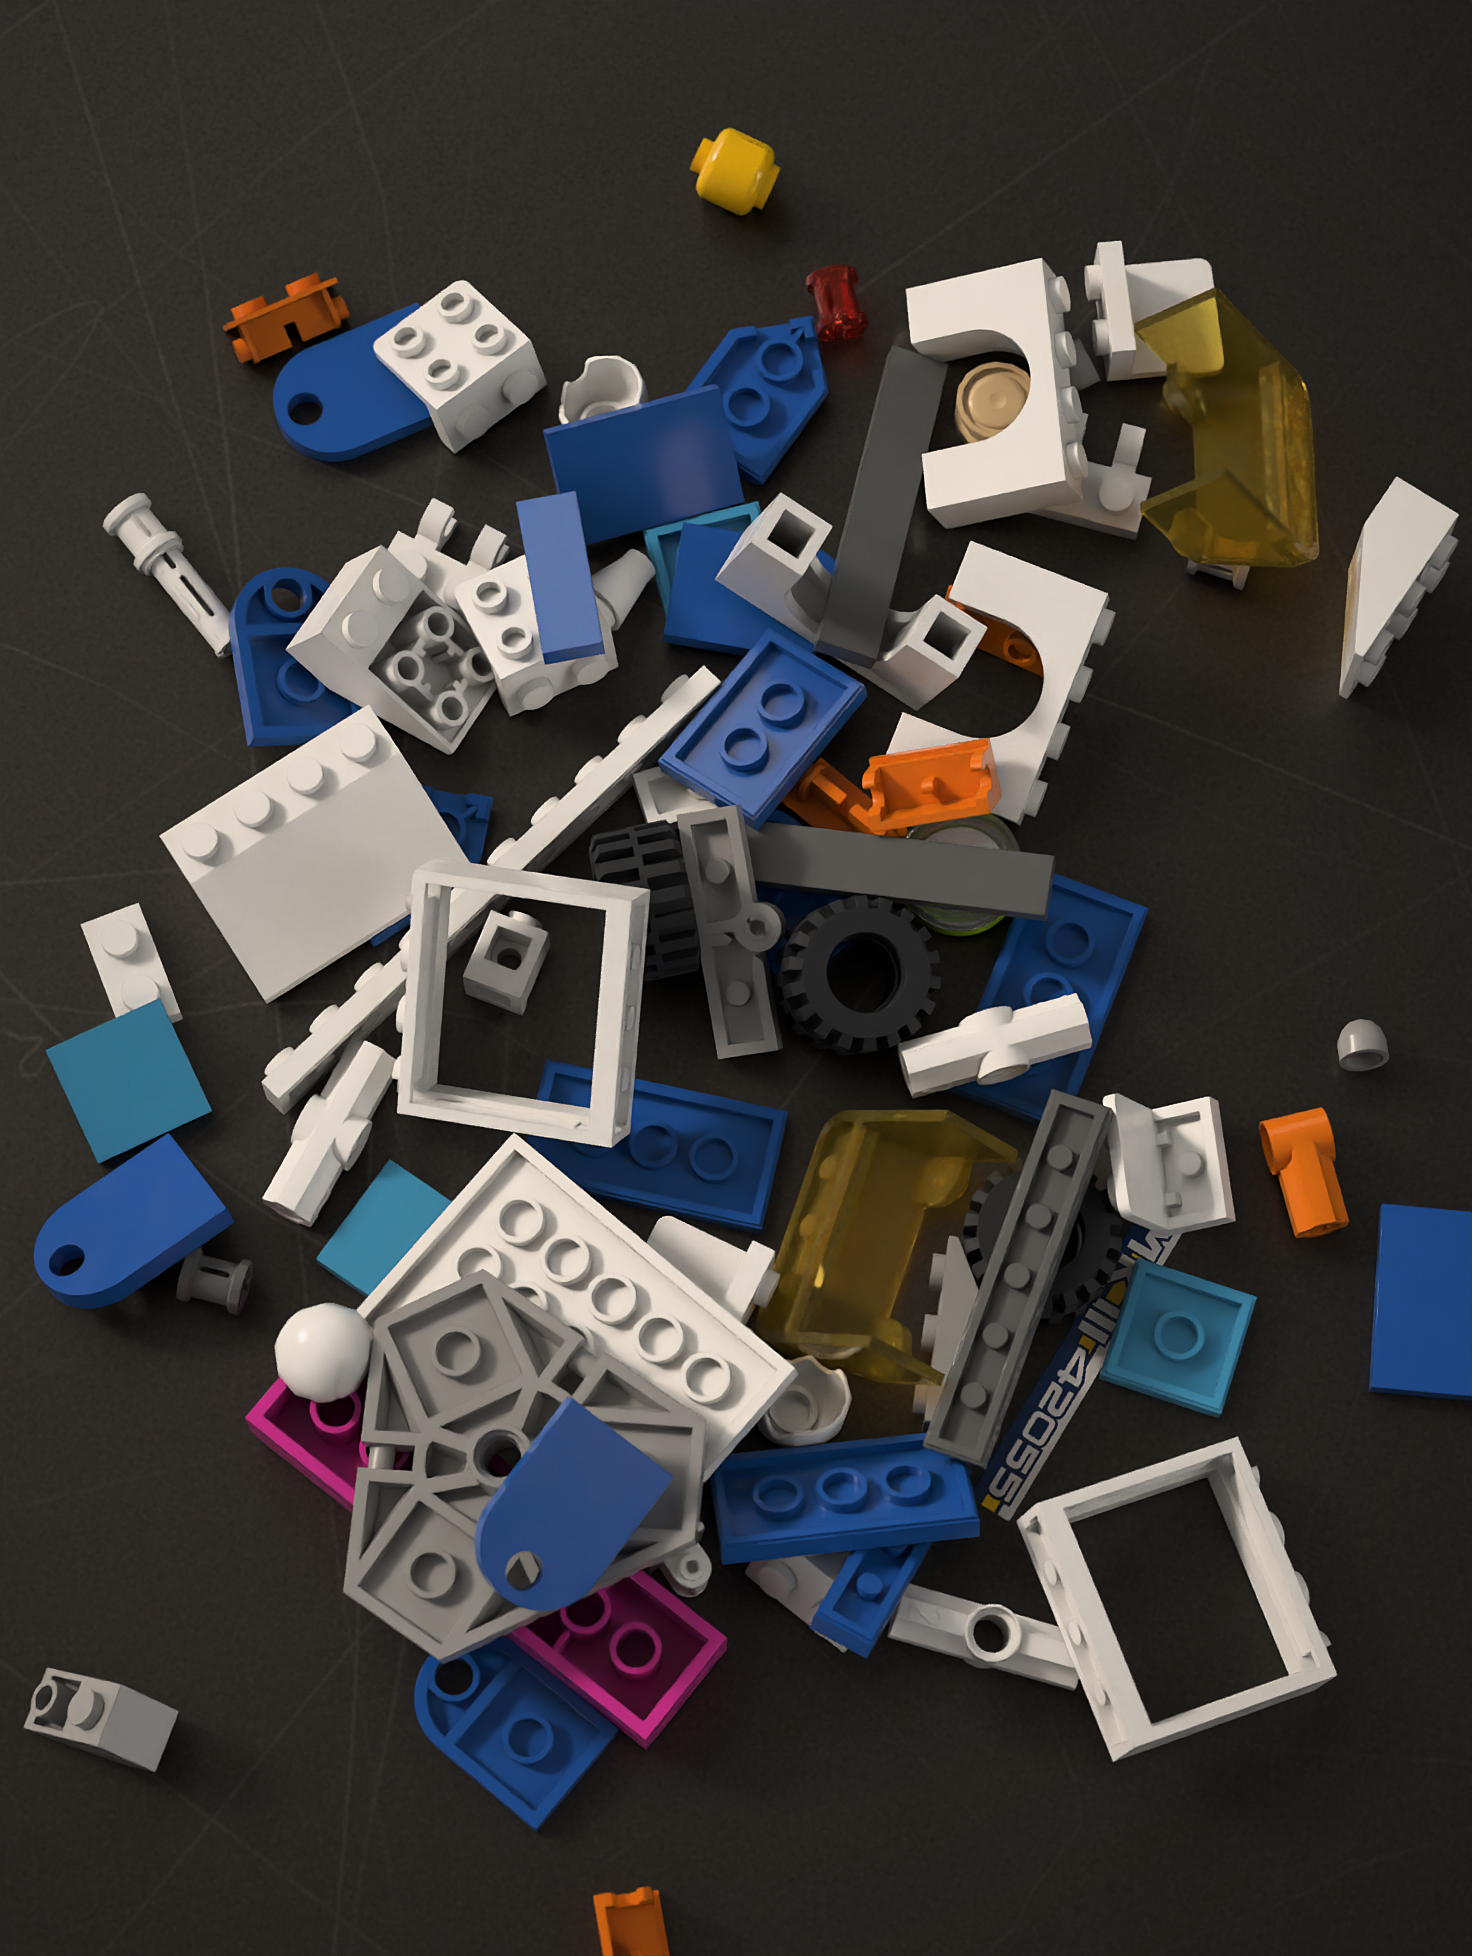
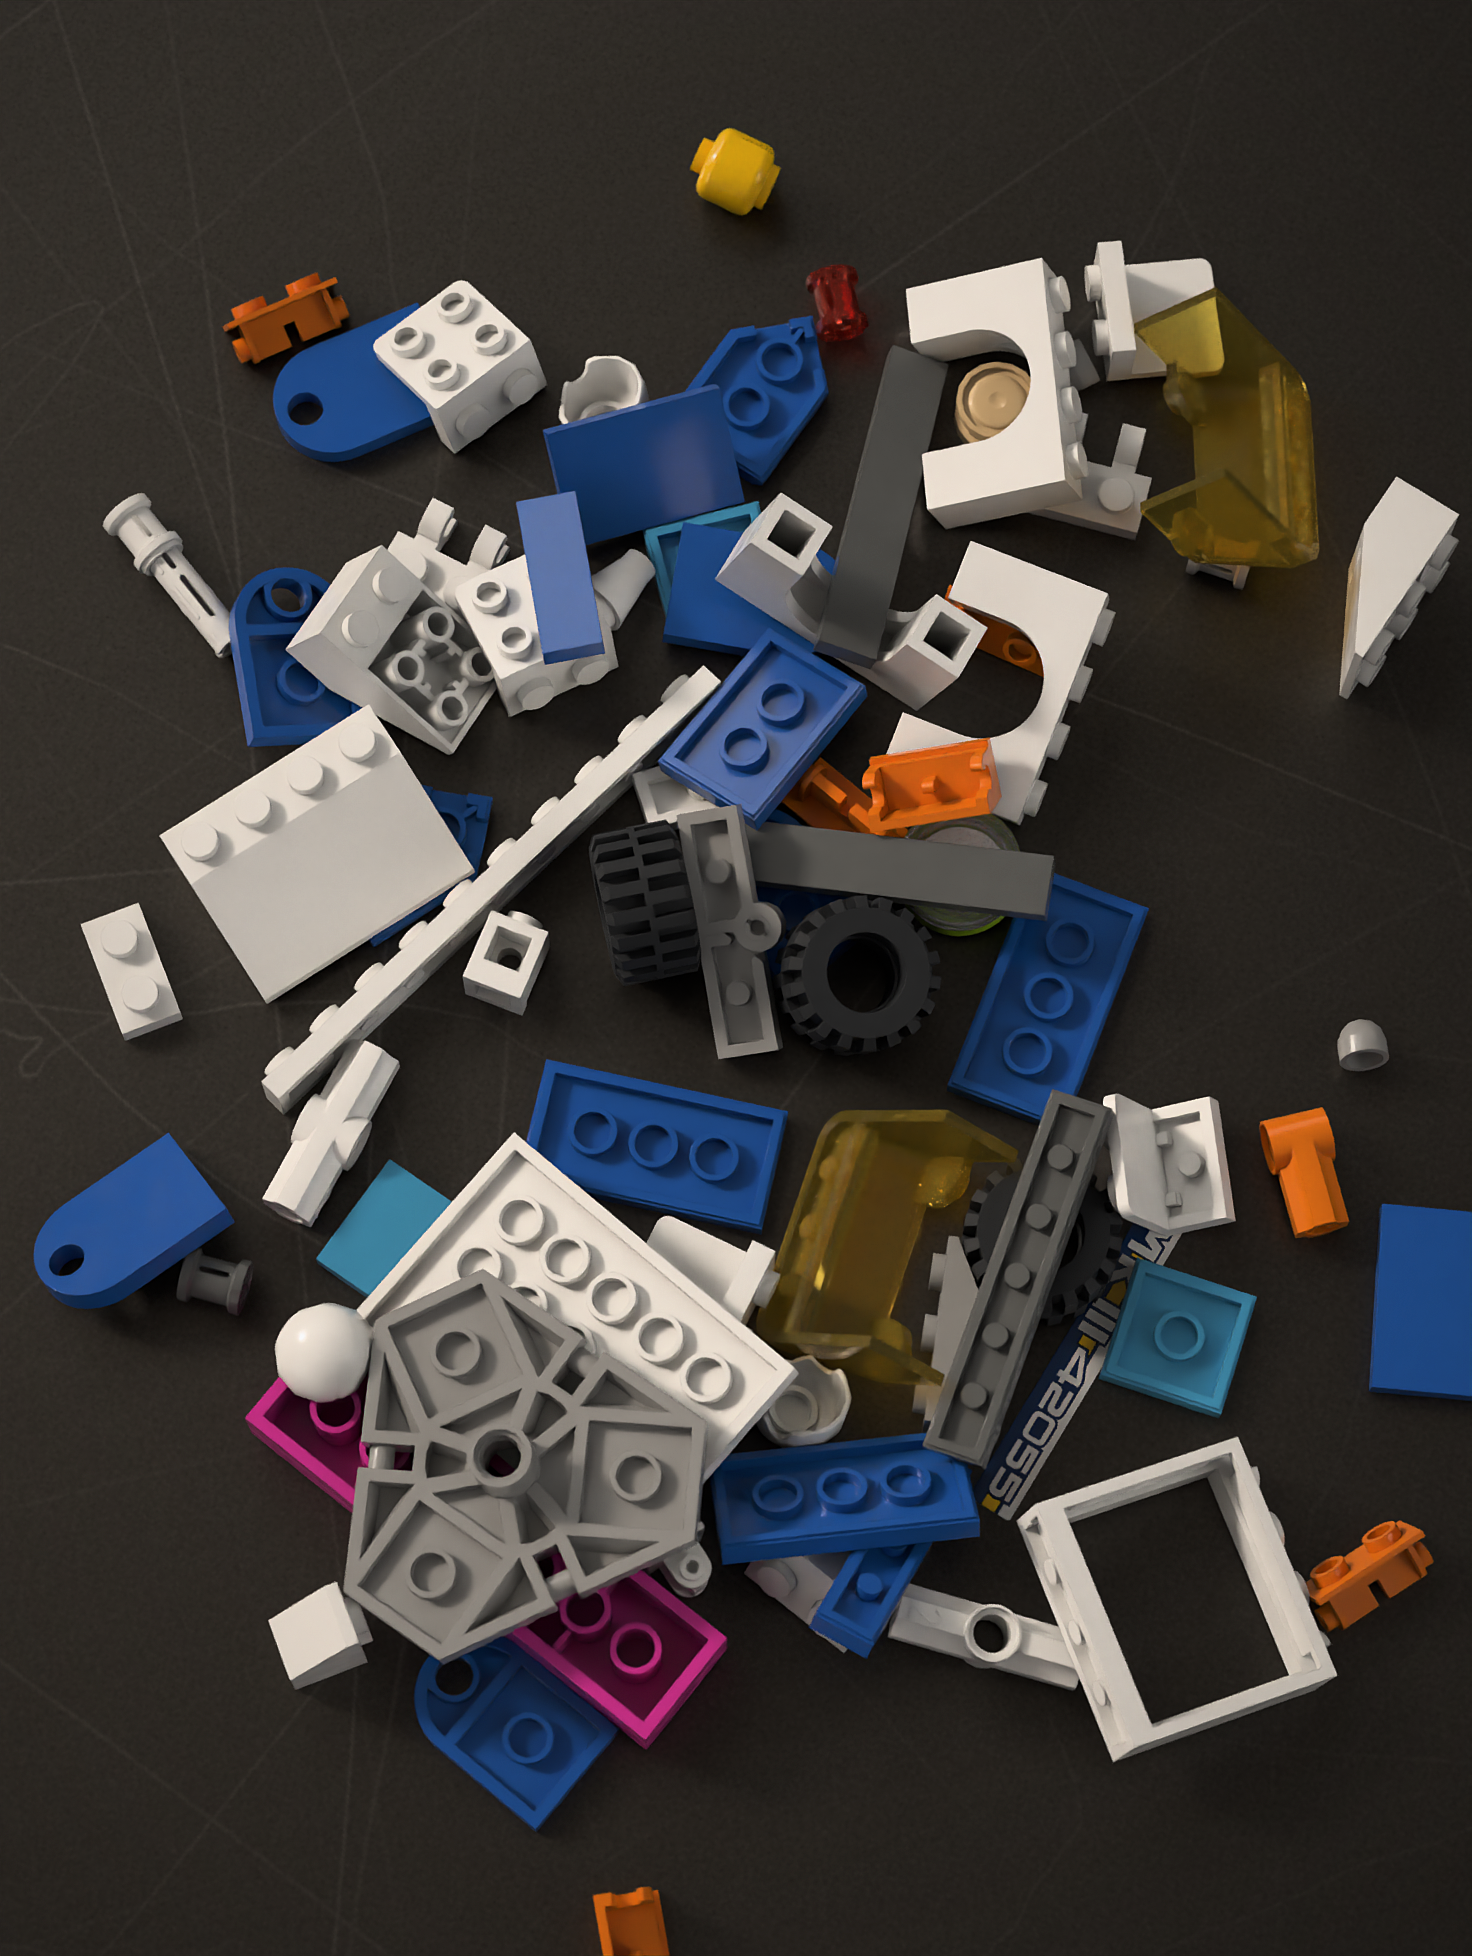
(101, 1718): light grey slope -> none
(128, 1080): dark azure tile -> none
(321, 1636): none -> white slope
(570, 1506): blue tile -> none
(618, 1008): white window -> none
(994, 1045): white piece -> none
(1385, 1557): none -> orange hinge

